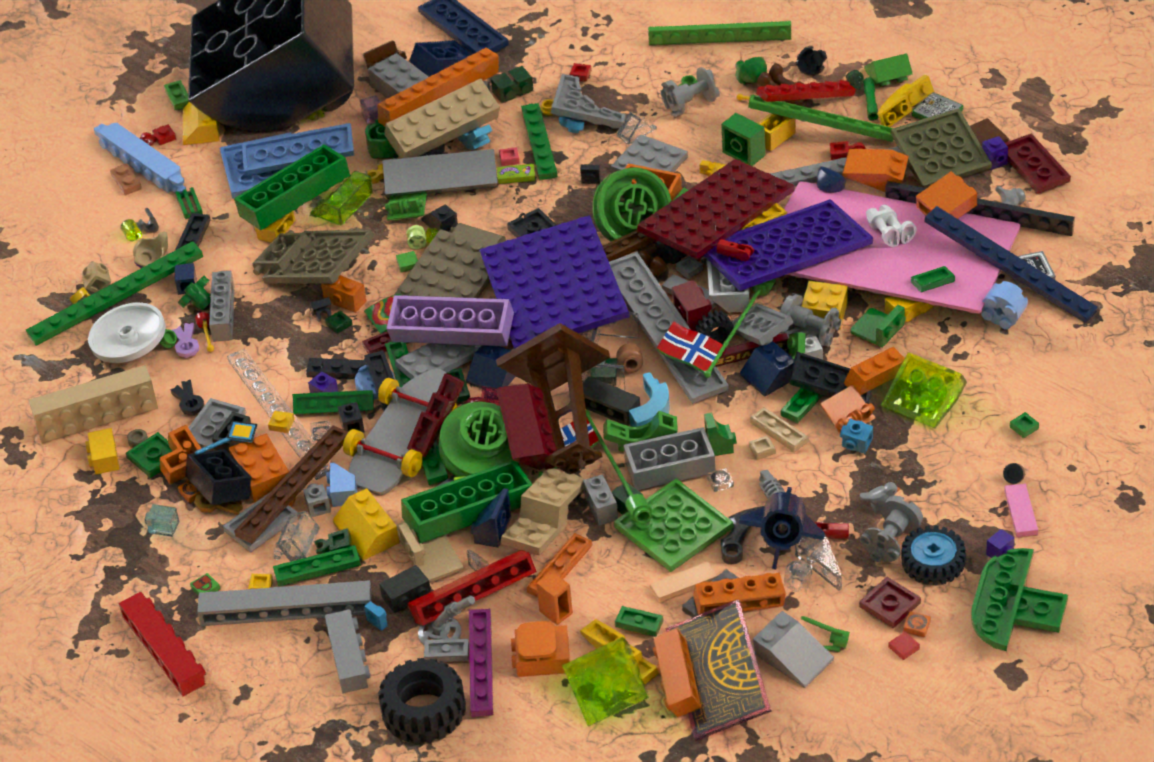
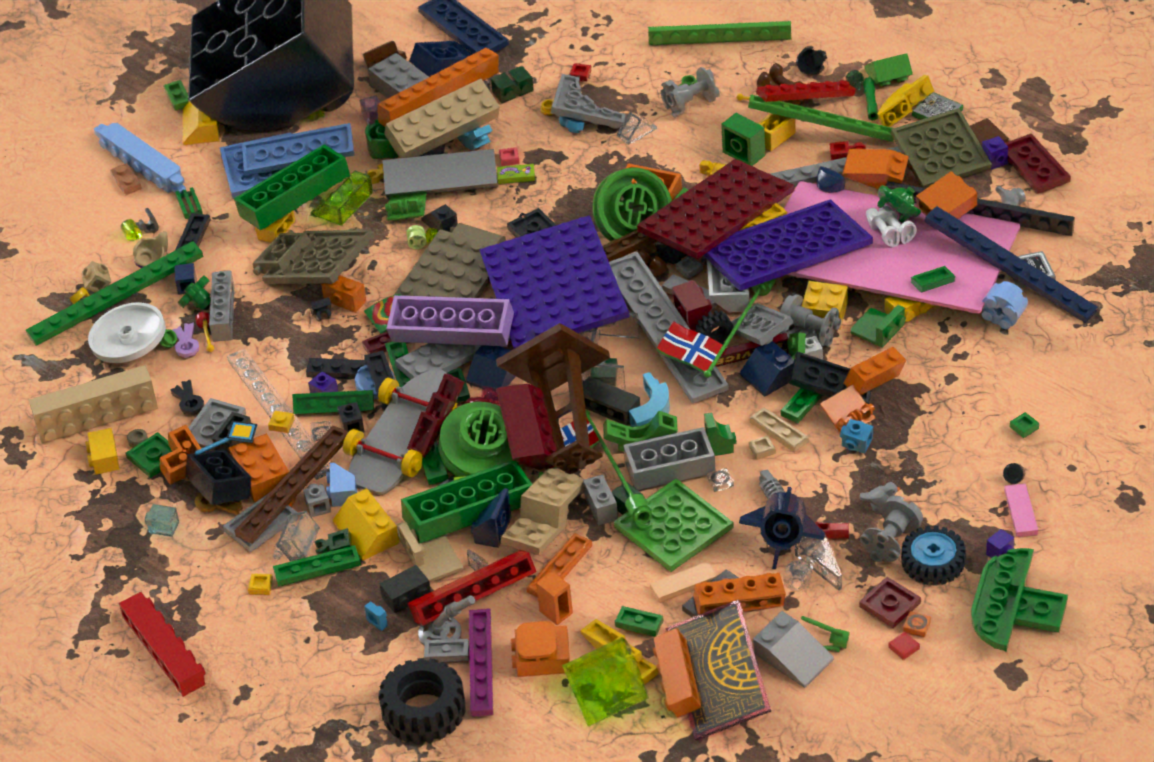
(161, 135): red plate -> none
(188, 491): orange tile -> none
(205, 584): tile -> none
(282, 603): light grey brick -> none
(338, 322): dark green tile -> none
(346, 651): light grey brick -> none
(406, 261): bright green tile -> none
(539, 141): green plate -> none
(590, 174): black plate -> none
(630, 357): nougat head -> none
(651, 154): light grey plate -> none
(734, 250): red bar -> none
(734, 539): black piece -> none
(750, 69): green hair -> none
(899, 200): none -> green piece
(924, 390): clear neon green slope -> none

